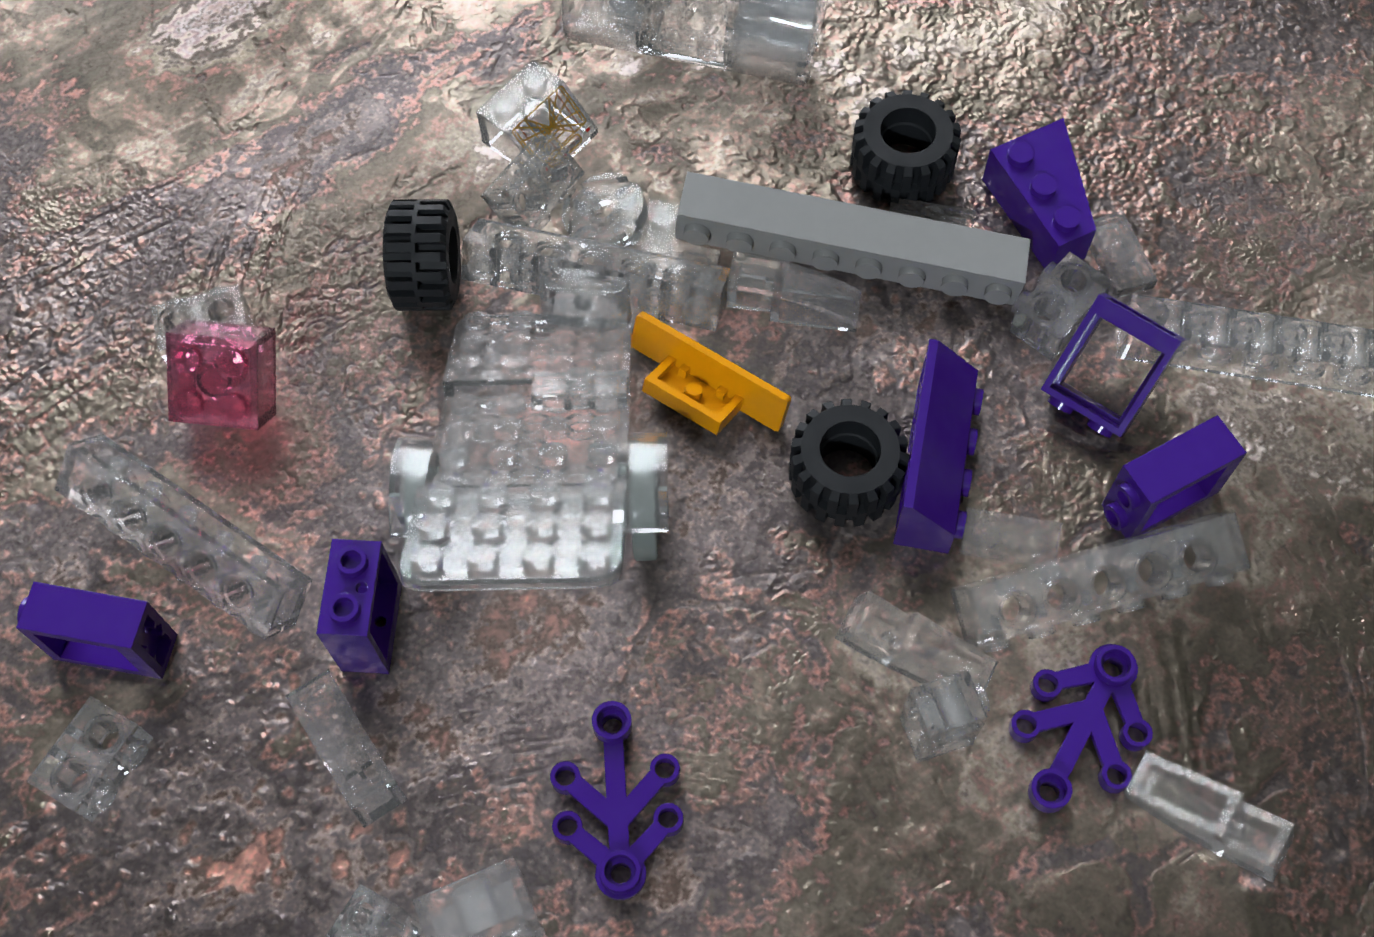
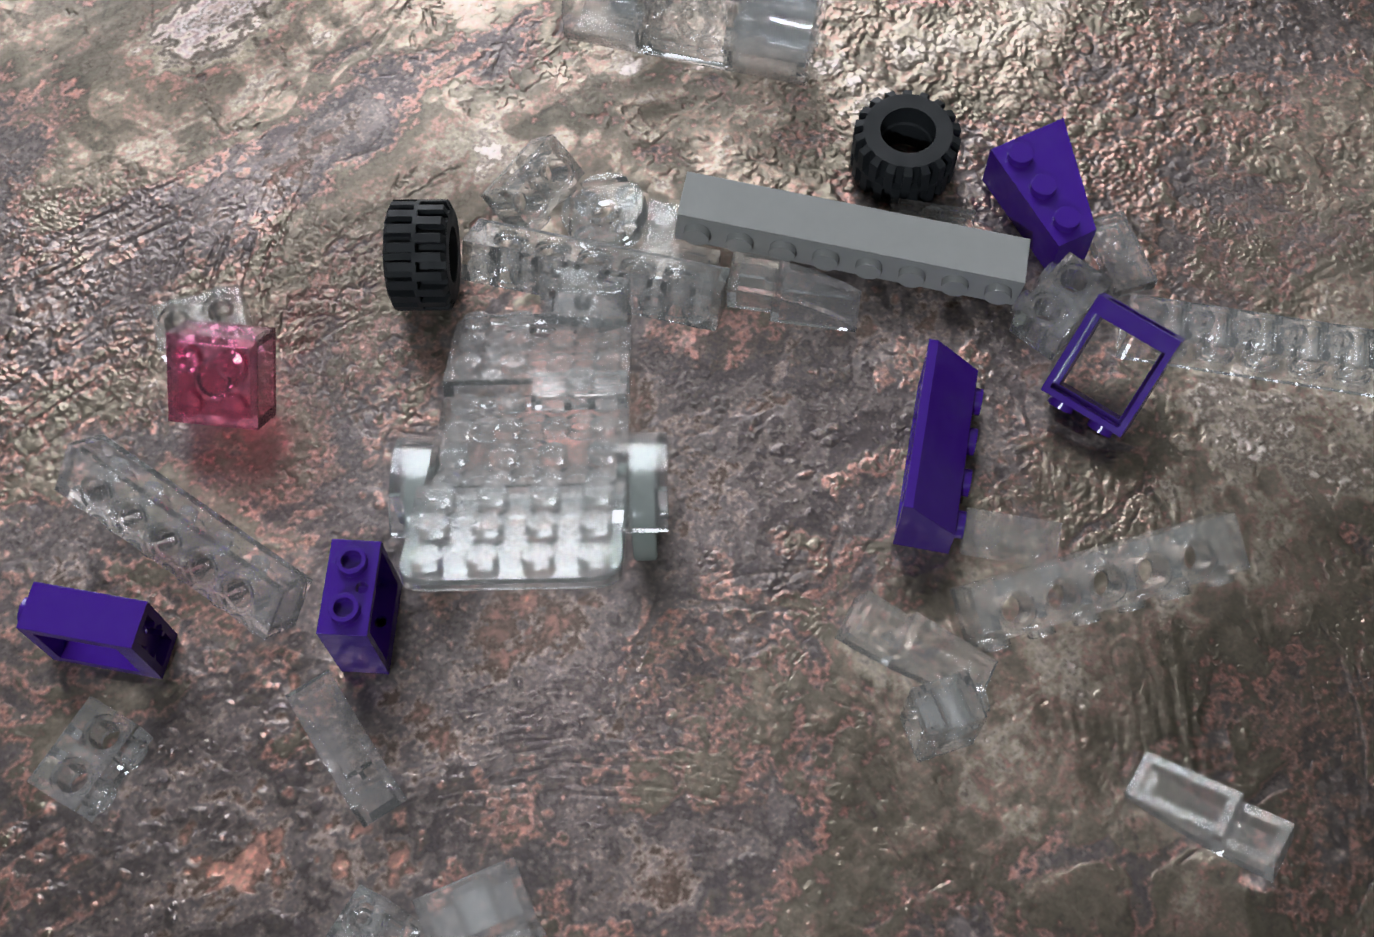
(532, 107): clear slope -> none
(617, 809): dark purple plant -> none
(703, 382): light orange bracket -> none
(855, 430): black tyre -> none
(1086, 720): dark purple plant -> none
(1172, 478): dark purple window -> none

